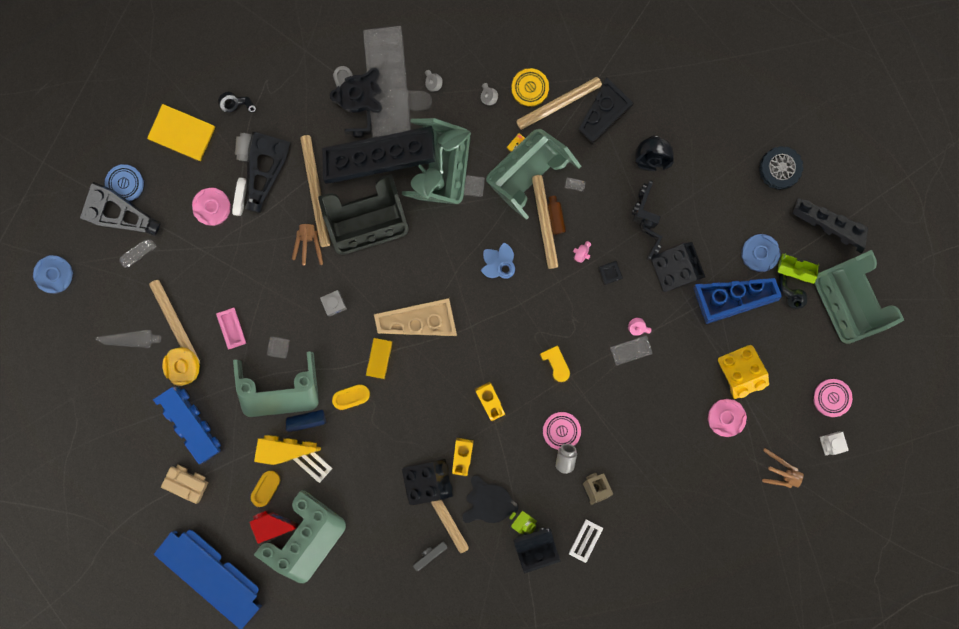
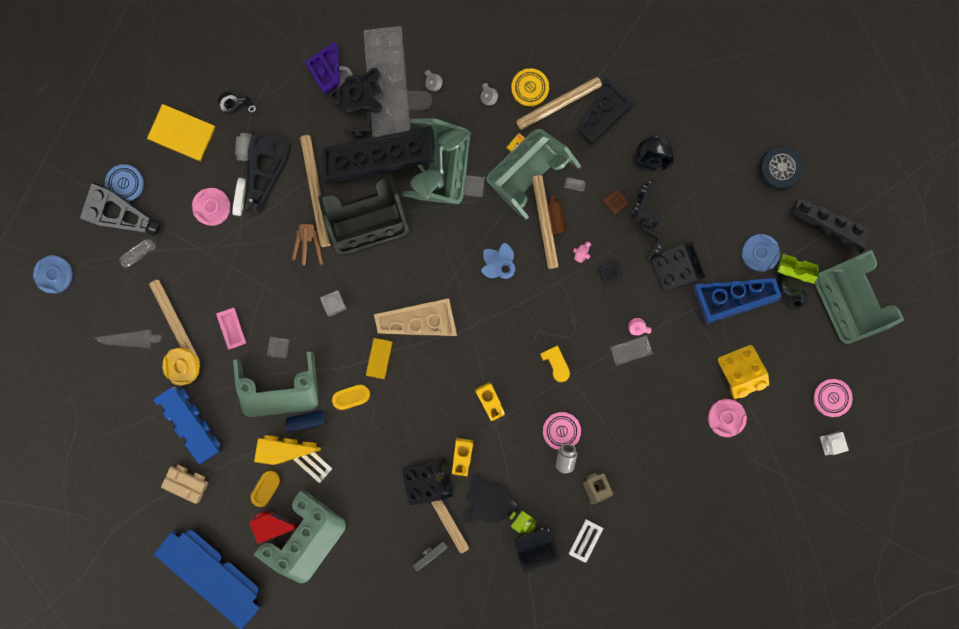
(326, 67): none -> dark purple wing
(616, 201): none -> reddish brown tile
(791, 476): medium nougat plant -> none

